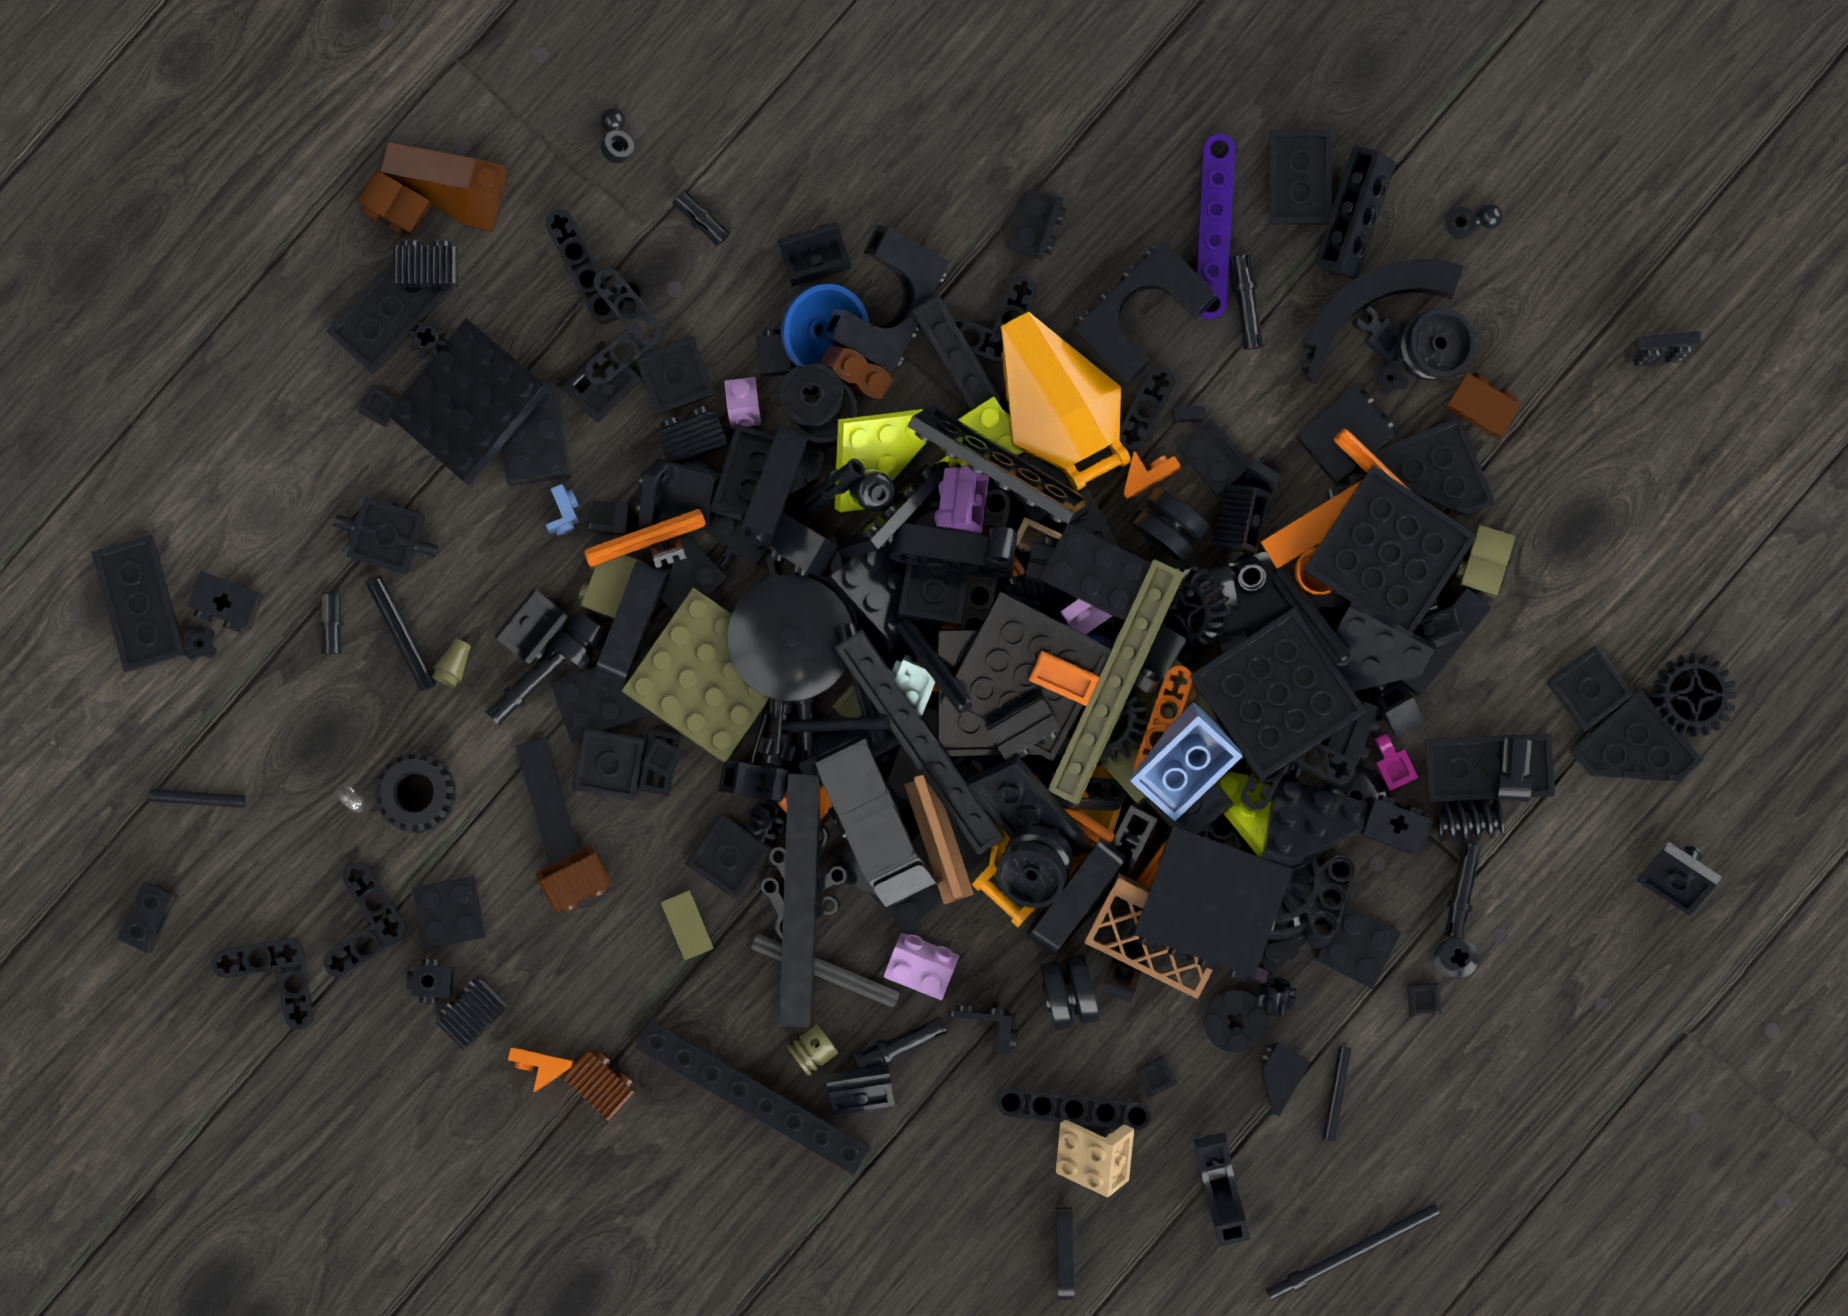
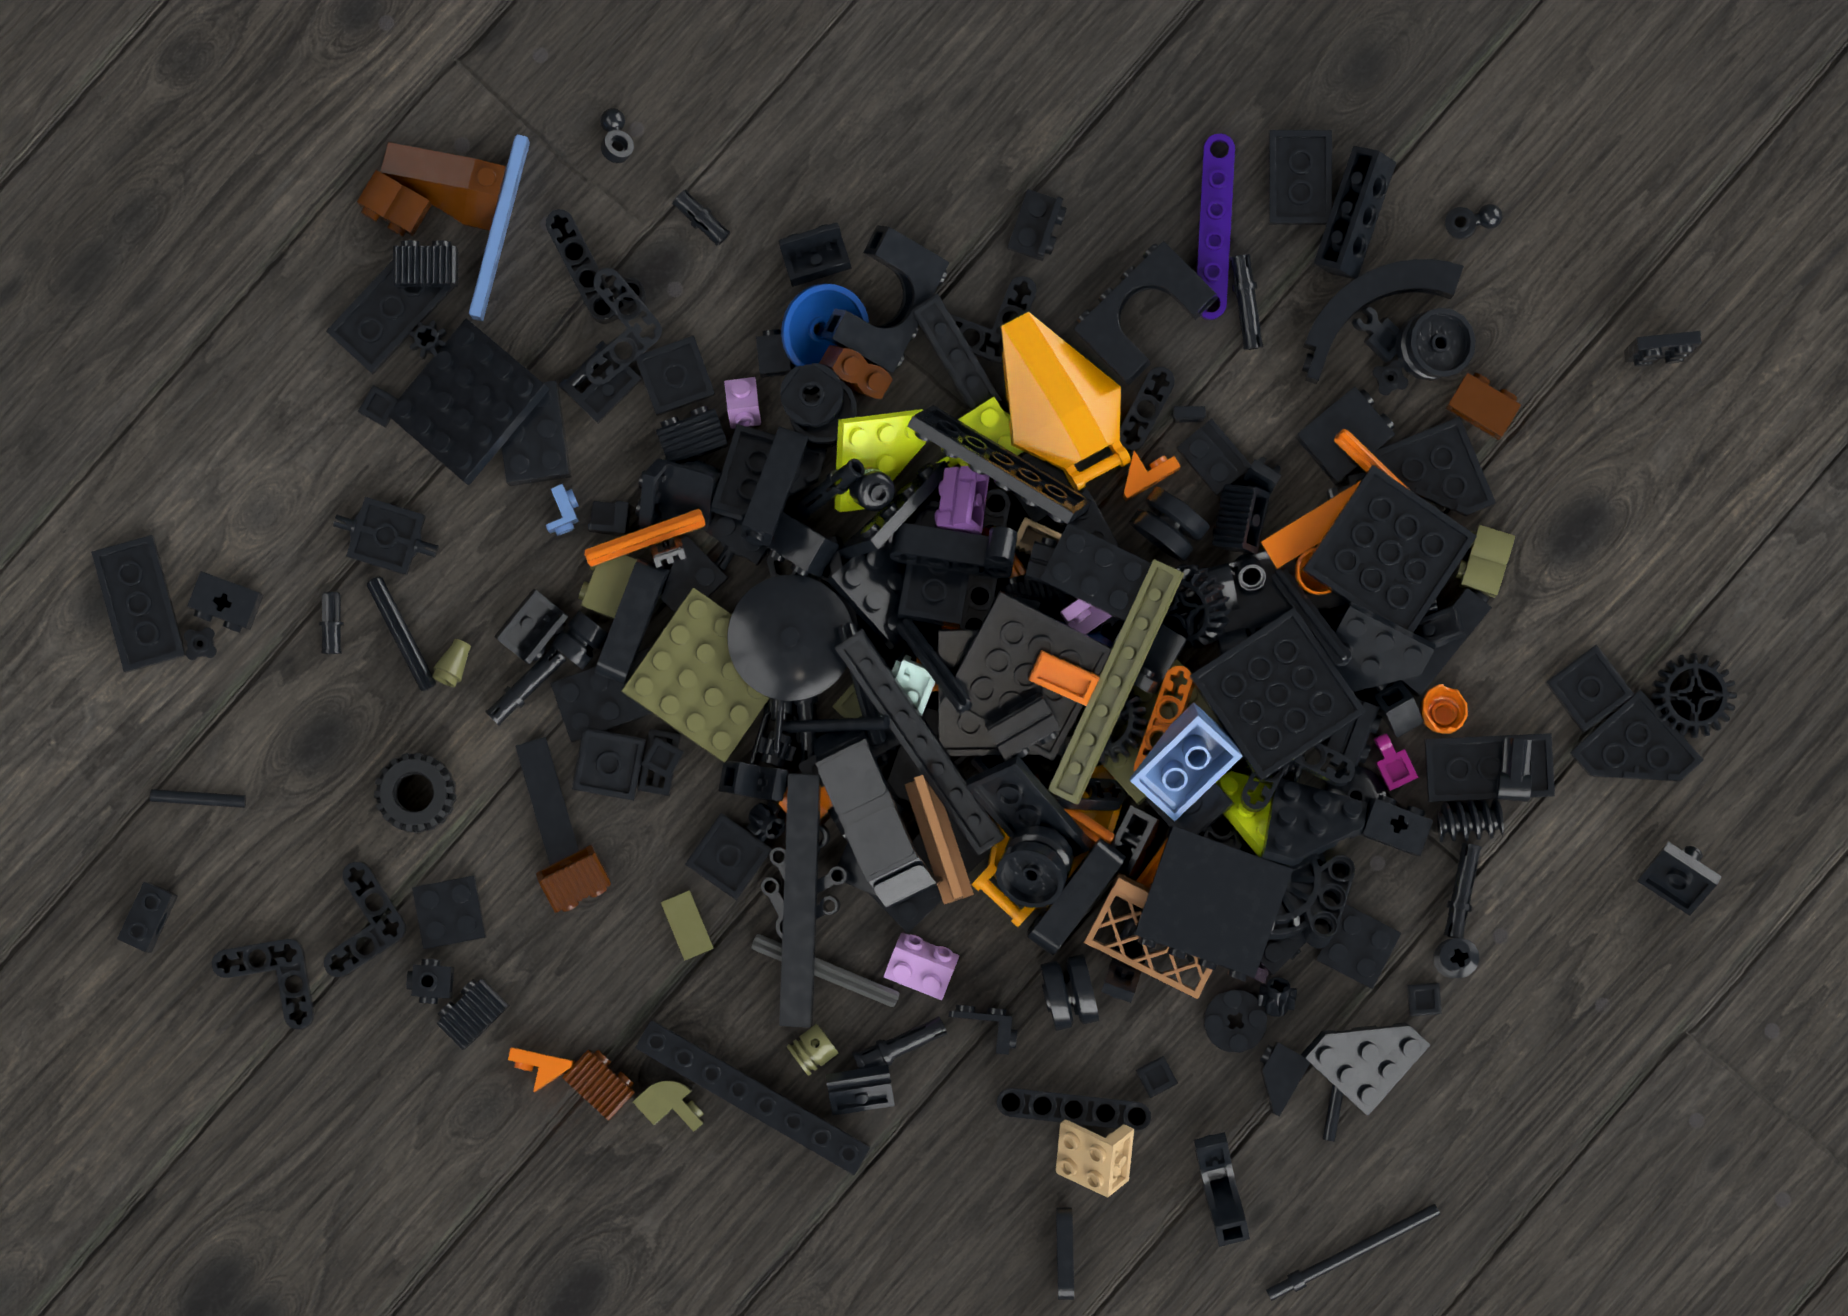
(352, 798): clear tile -> none
(499, 227): none -> medium blue tile
(665, 1096): none -> olive brick
(1366, 1060): none -> plate
(1443, 709): none -> orange hair

